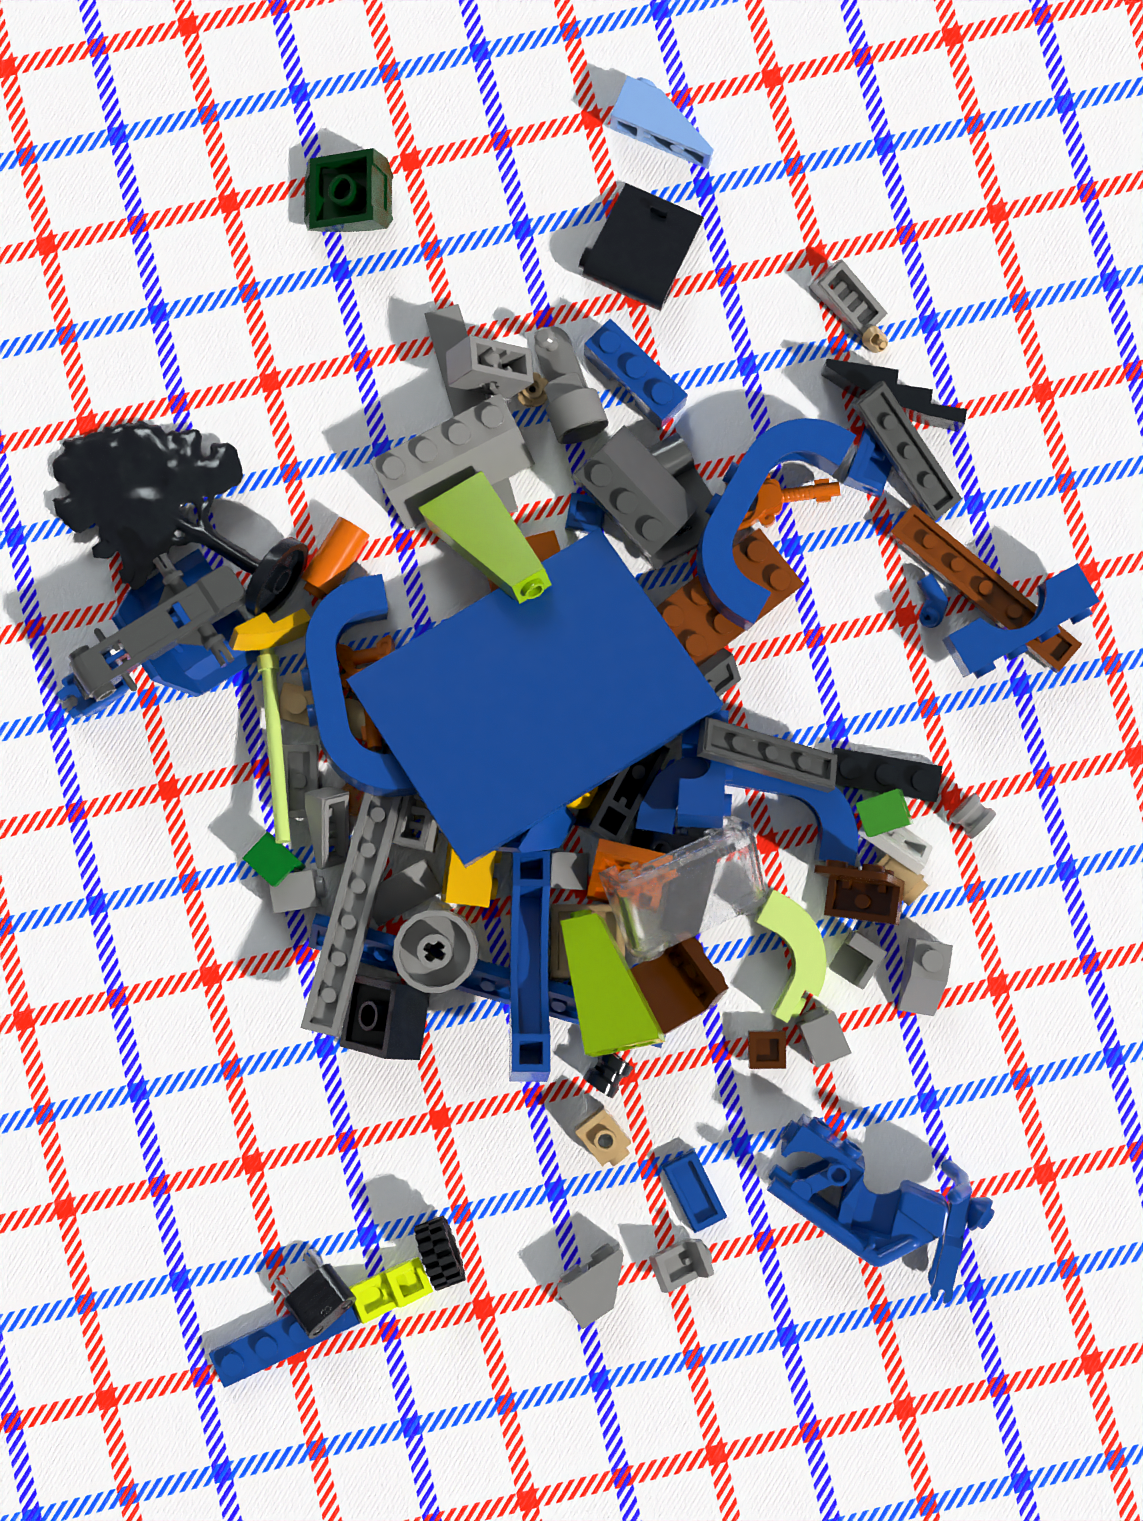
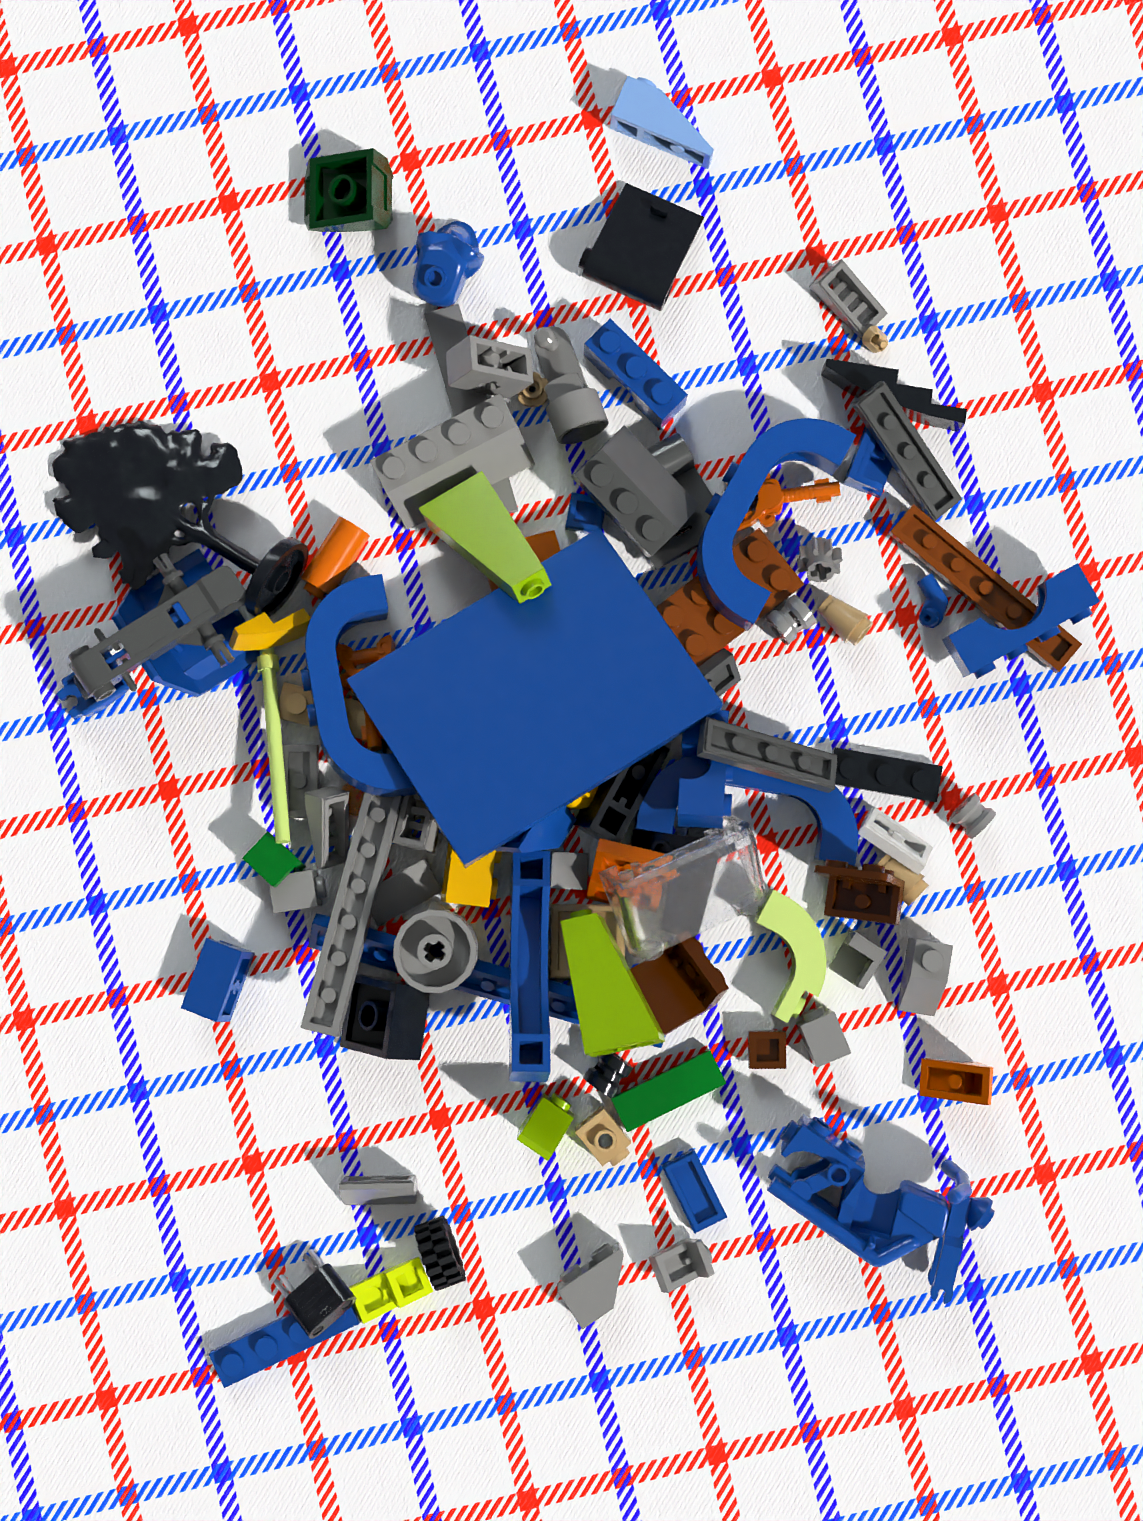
(217, 980): none -> blue hinge
(378, 1190): none -> light grey slope
(445, 263): none -> blue head
(546, 1125): none -> lime slope
(668, 1090): none -> green tile
(790, 619): none -> light grey wheel
(819, 559): none -> light grey gear
(845, 619): none -> tan cone
(884, 813): bright green panel -> none
(956, 1081): none -> orange slope

